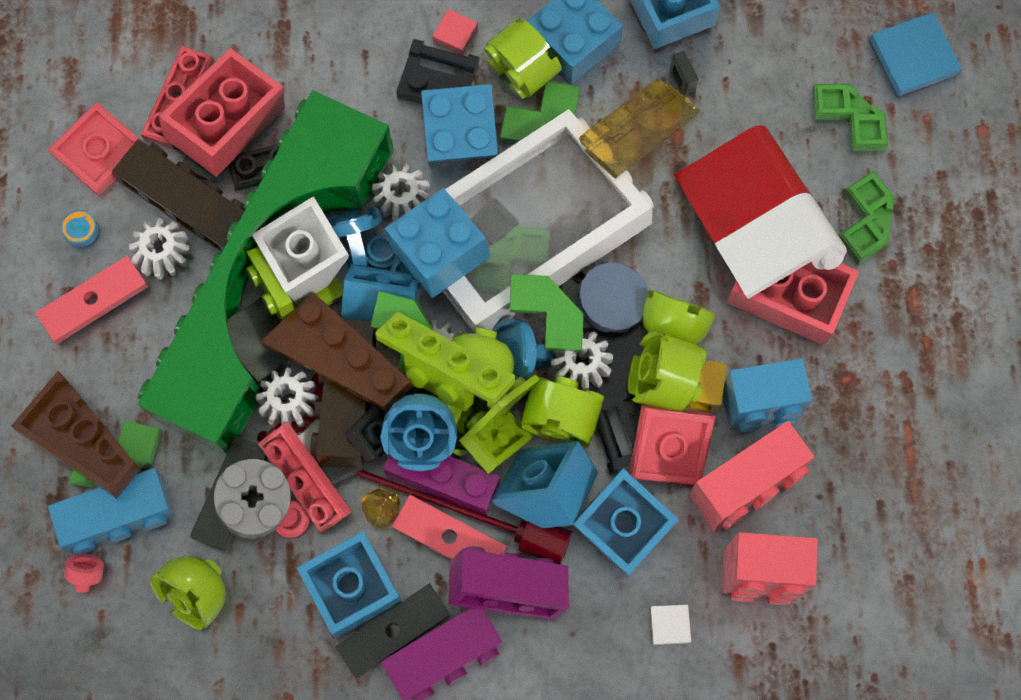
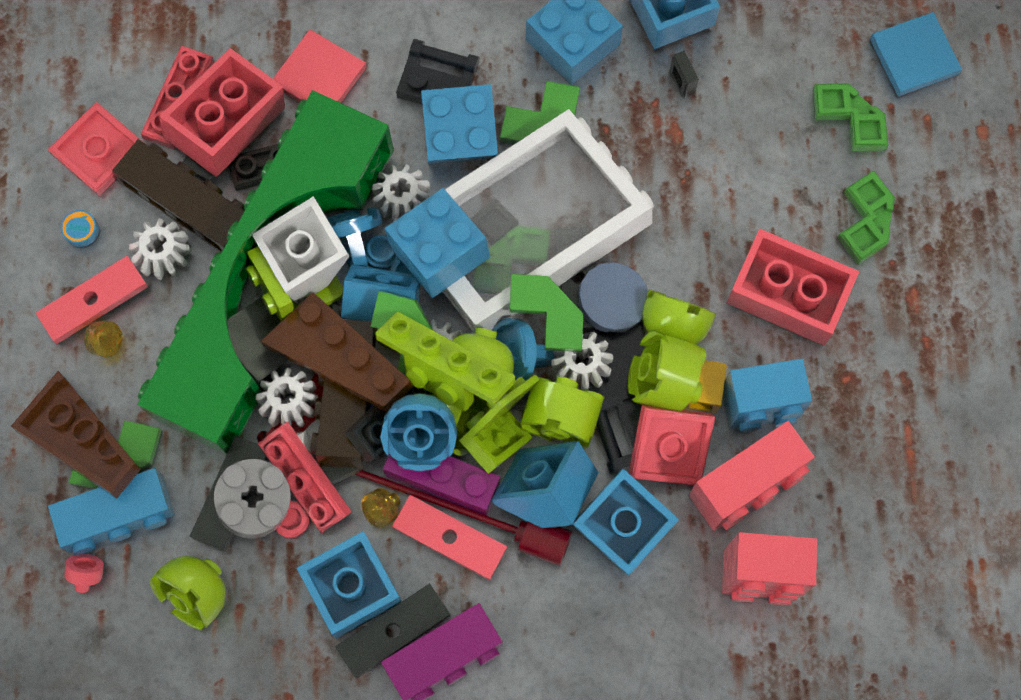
(103, 338): none -> clear yellow tile
(319, 67): none -> coral tile
(455, 32): coral tile -> none
(508, 584): magenta brick -> none
(522, 57): lime brick -> none
(637, 127): clear yellow windscreen -> none
(670, 625): white tile -> none
(759, 211): door -> none

